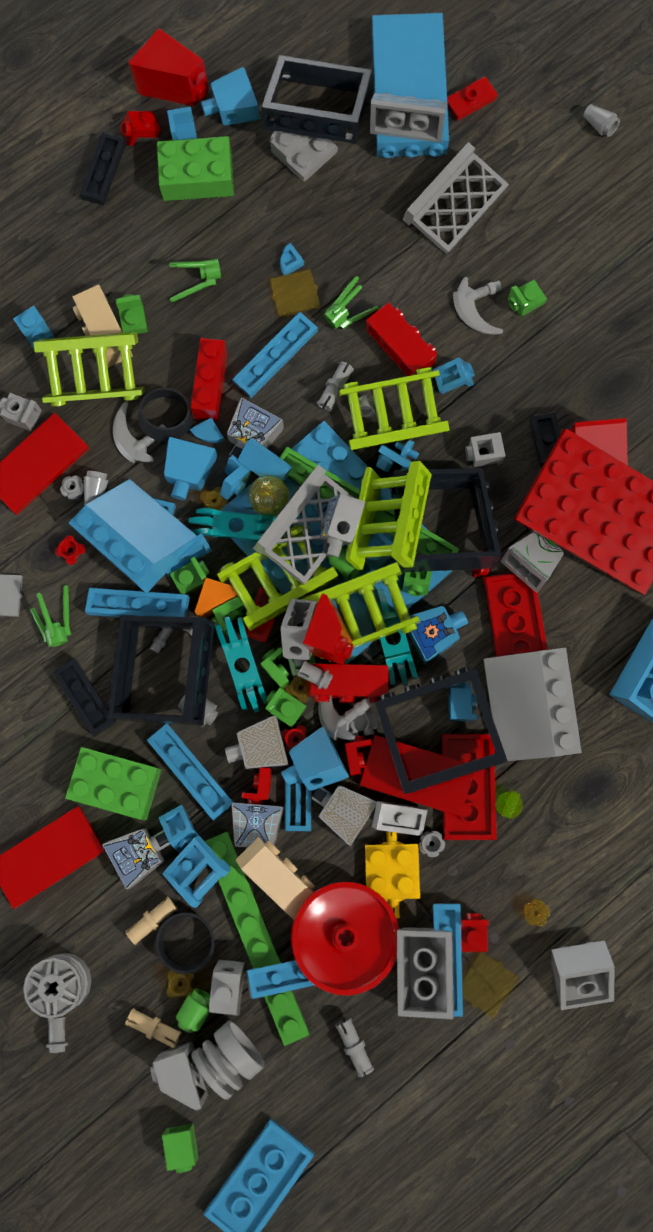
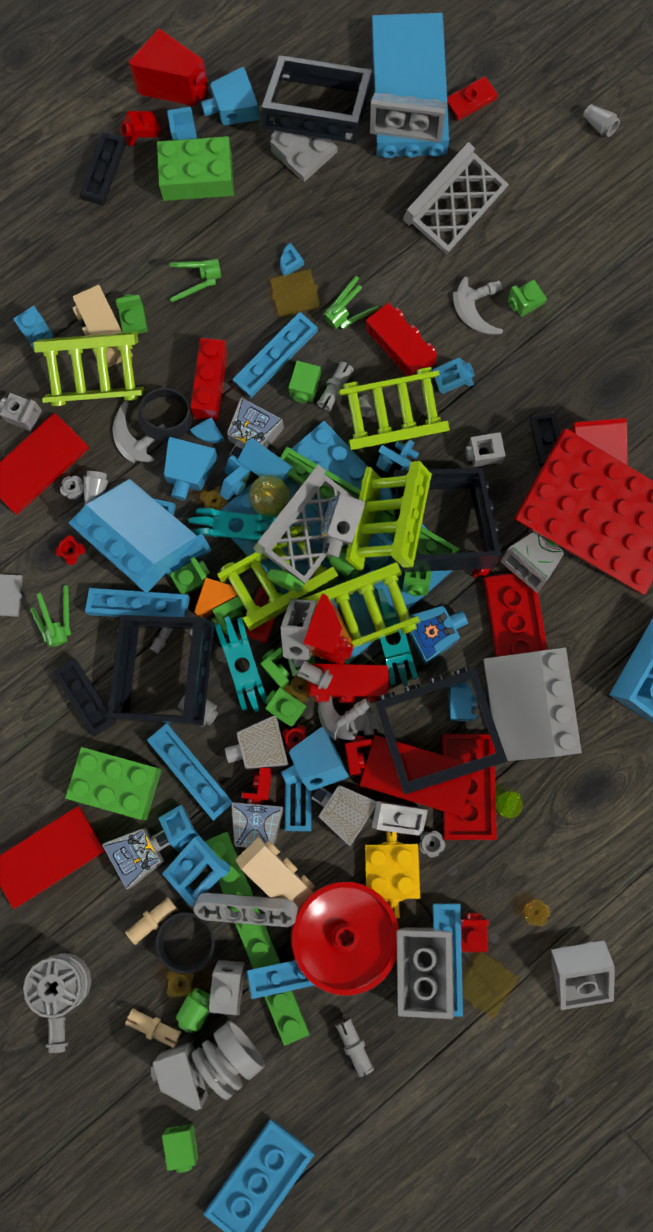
(214, 908): none -> light grey beam
(285, 580): none -> bright green tile
(304, 382): none -> bright green brick

